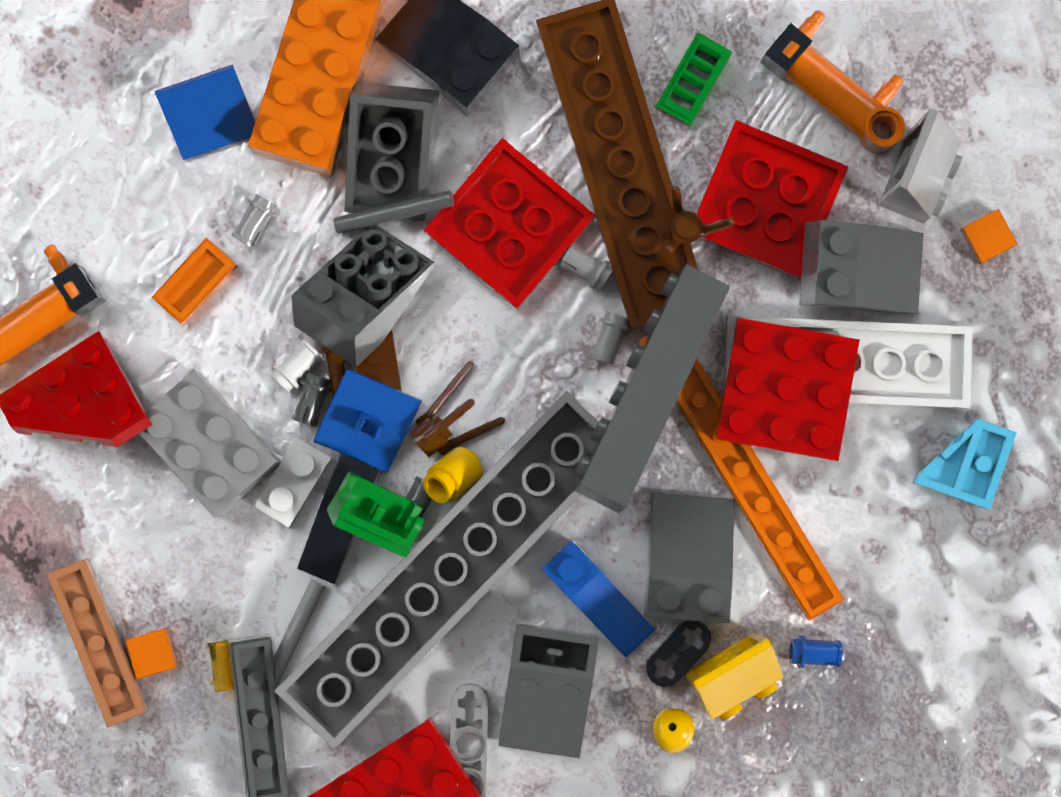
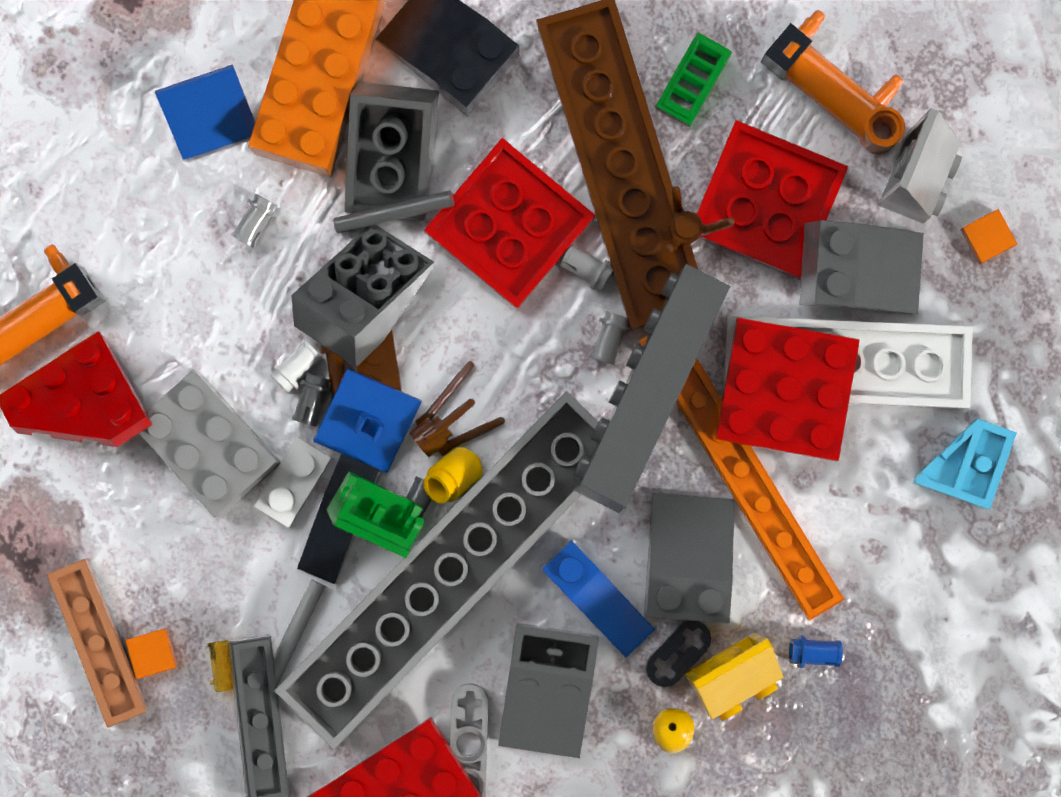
(194, 281): orange tile -> none

